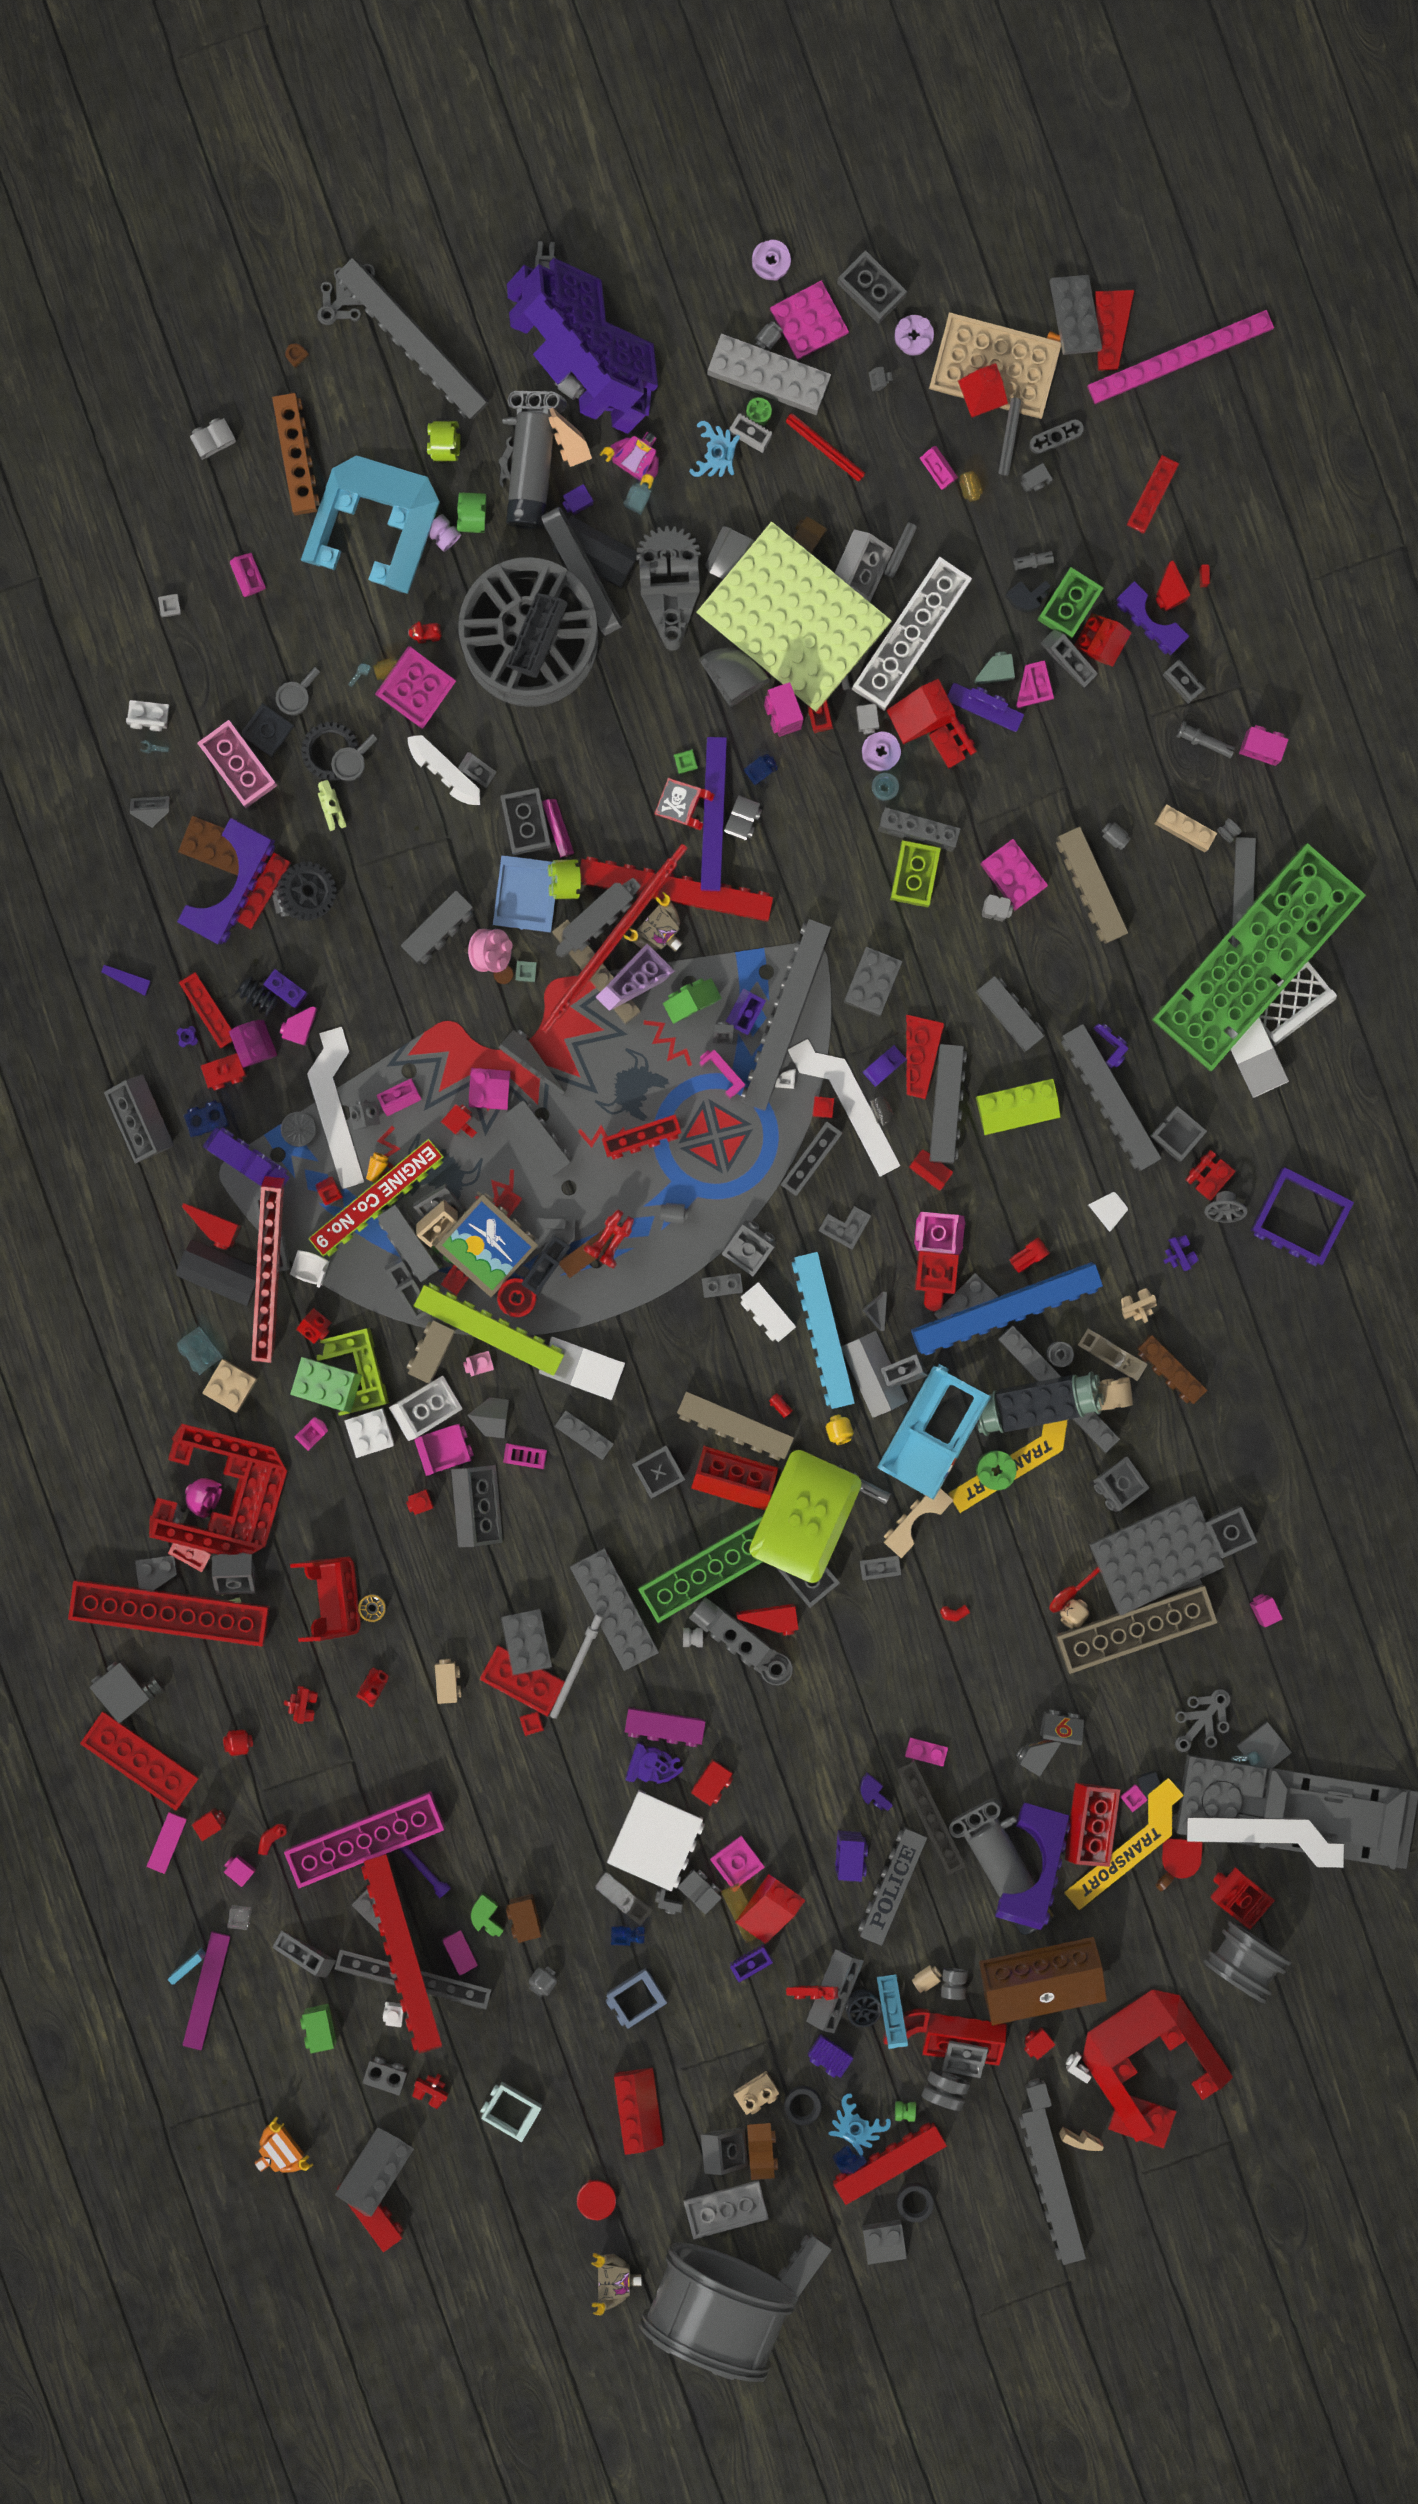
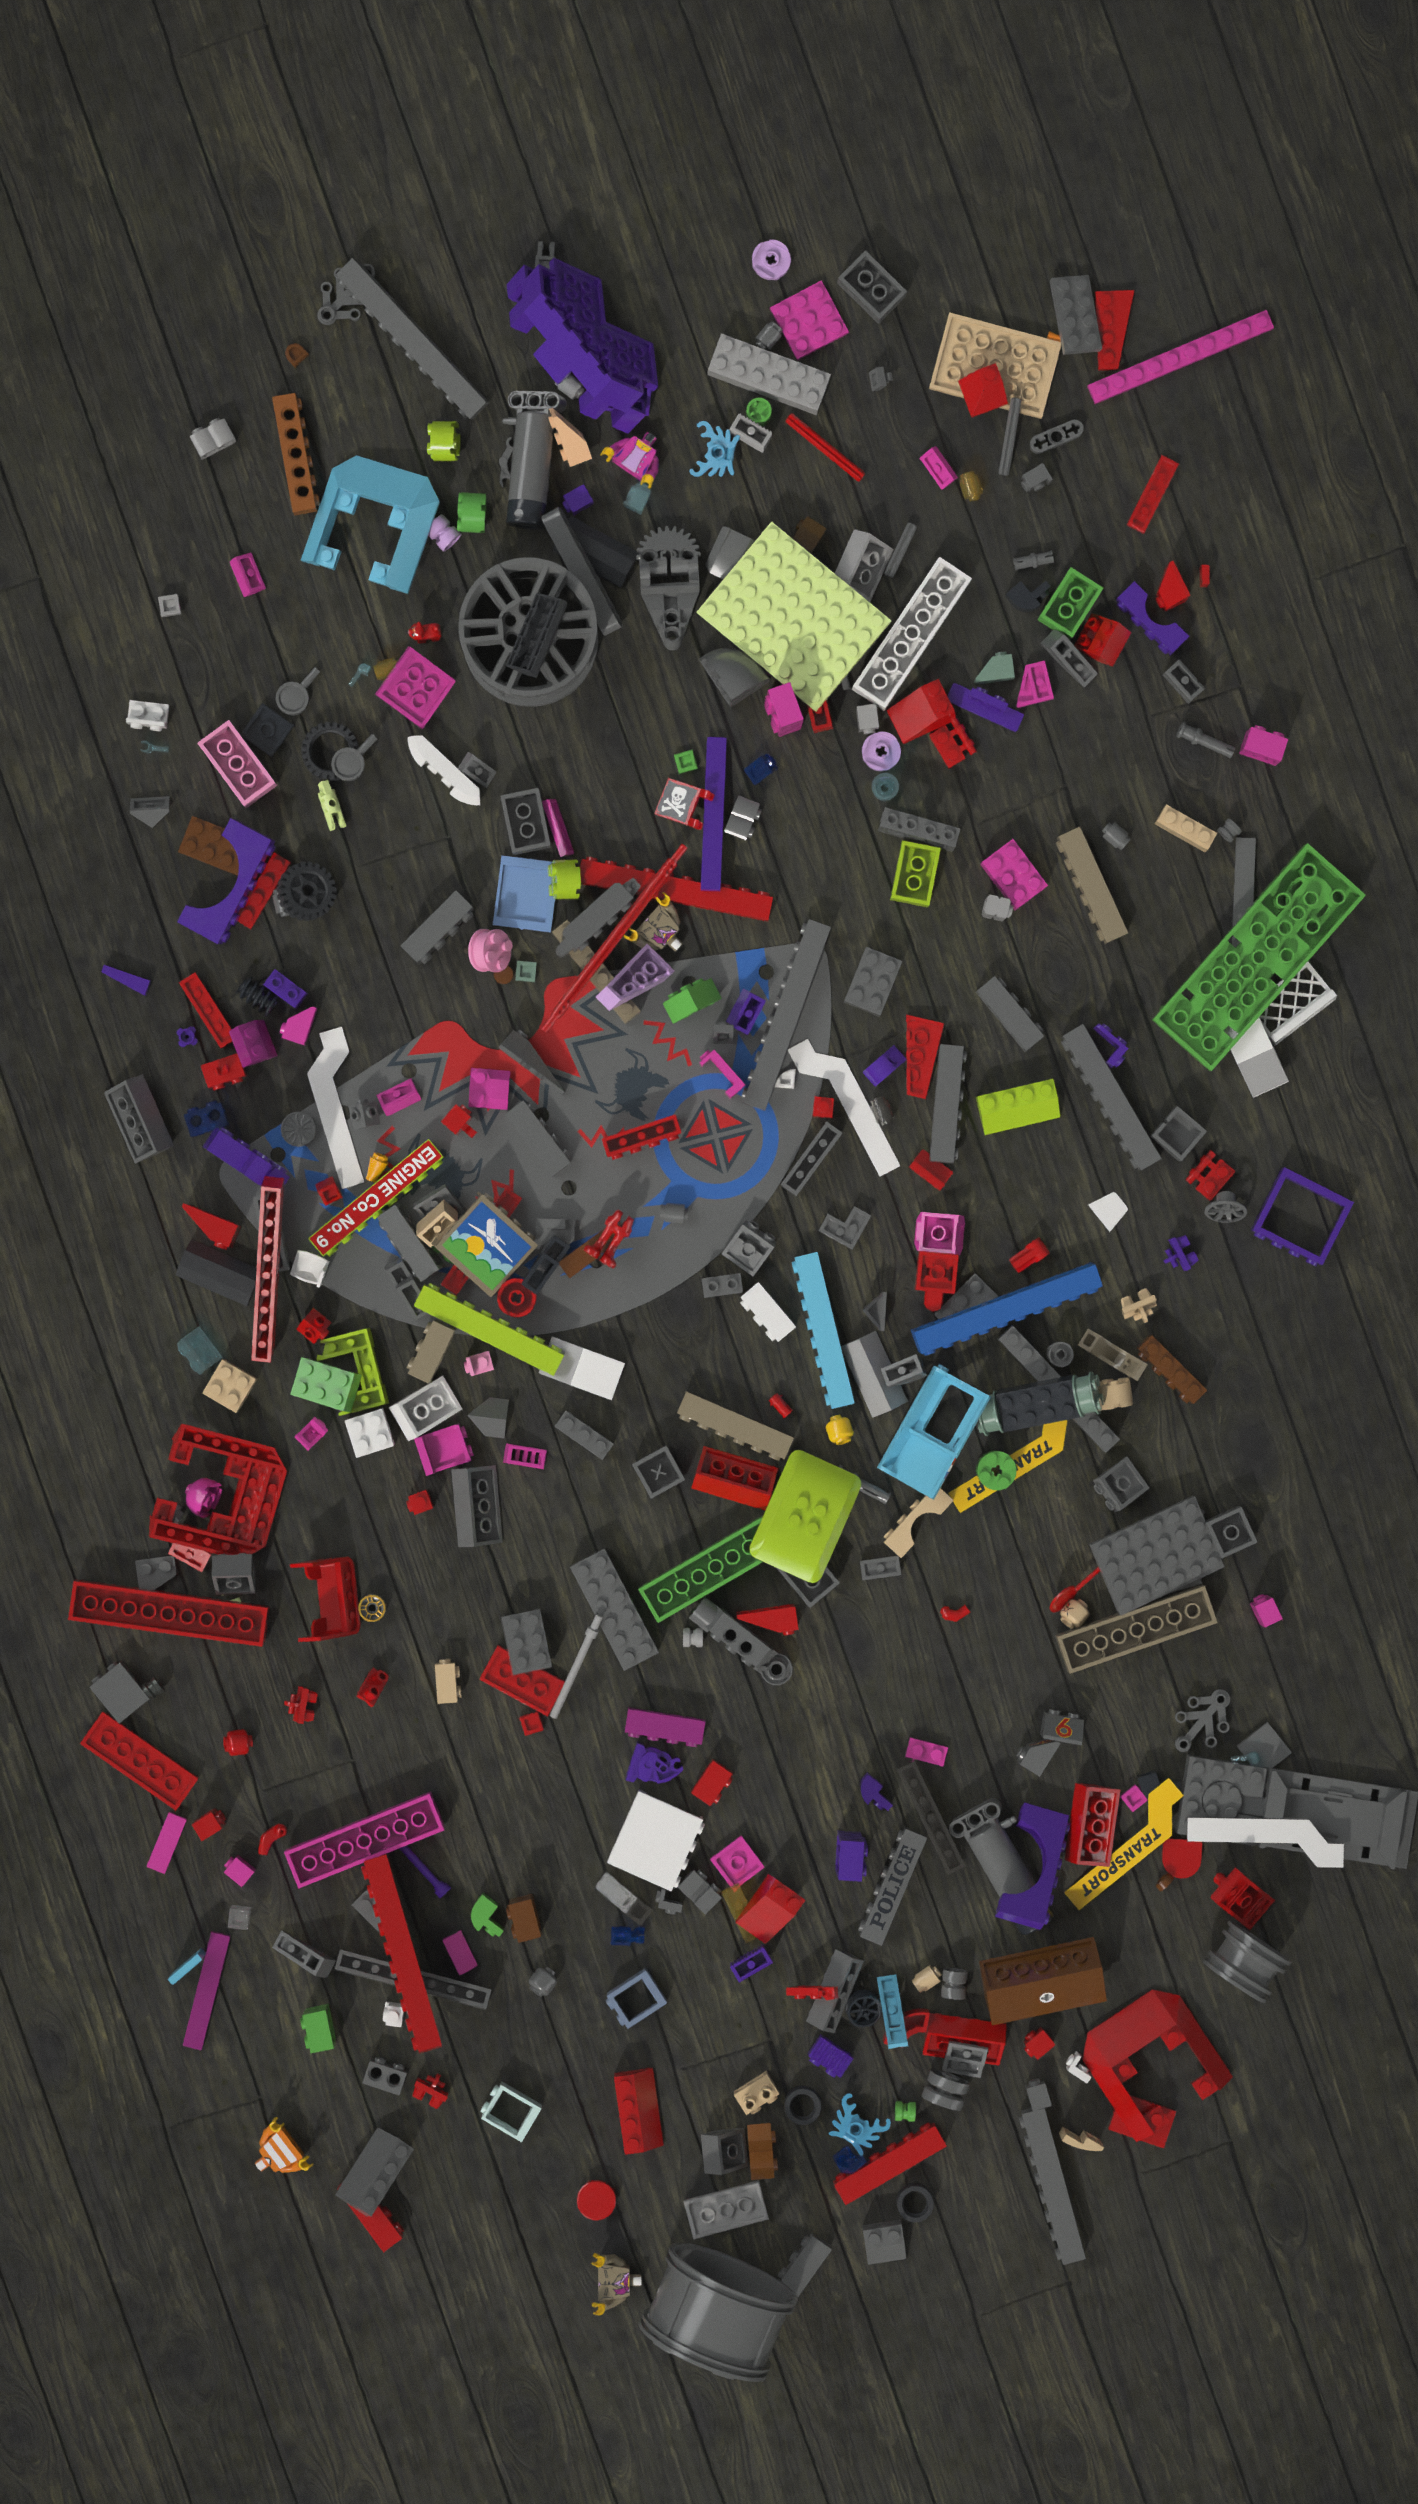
(921, 326): lavender plate -> none

